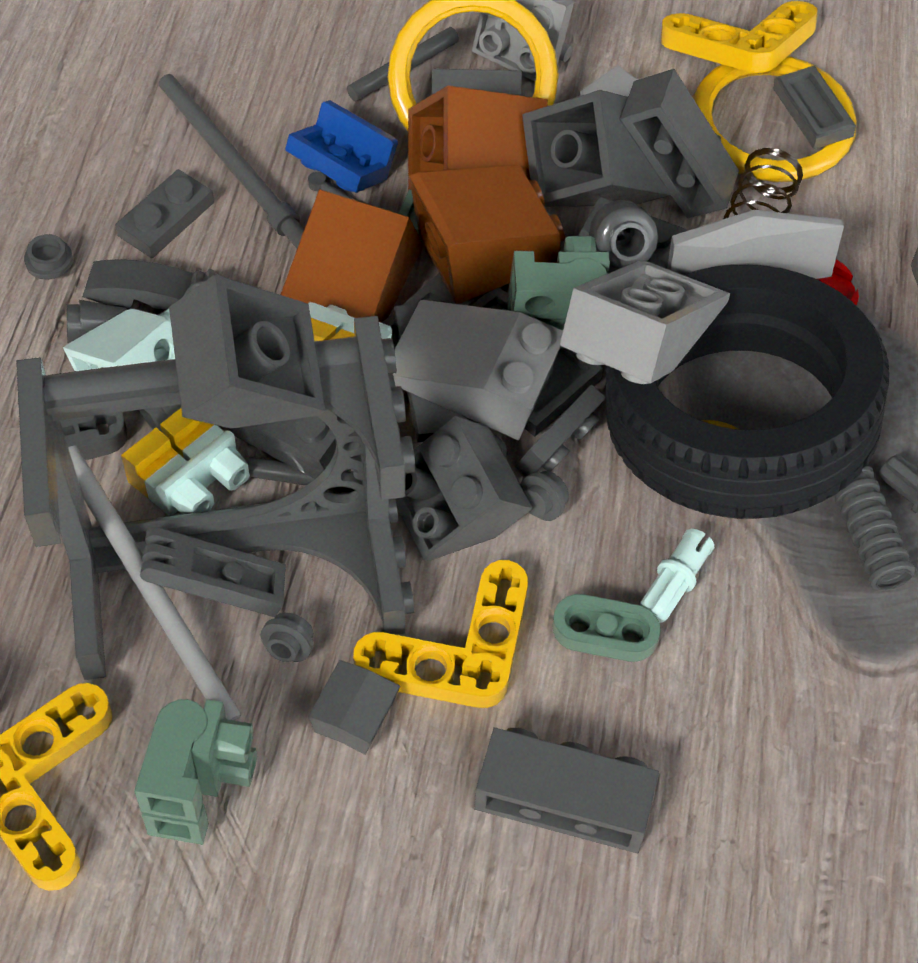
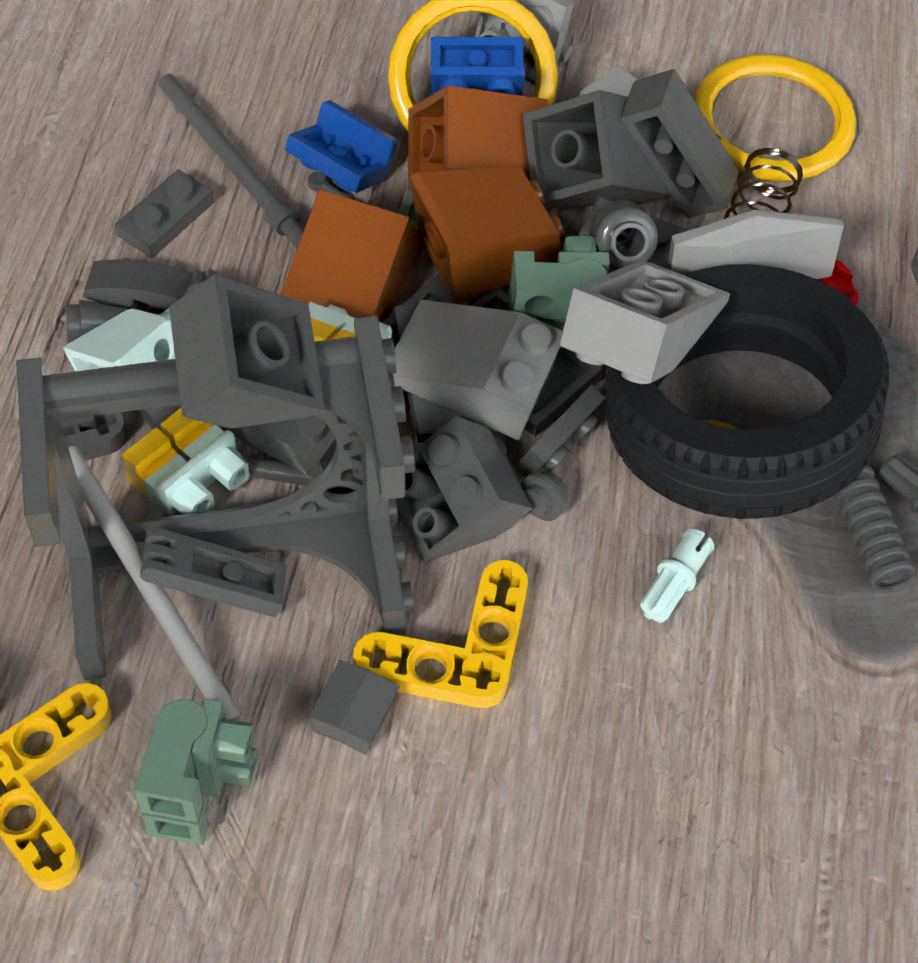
(48, 257): dark grey plate -> none
(288, 637): dark grey plate -> none
(423, 52): dark grey bar -> none
(478, 63): none -> blue bracket
(566, 789): dark grey brick -> none
(606, 624): sand green plate -> none
(738, 48): yellow beam -> none
(814, 107): dark grey tile -> none

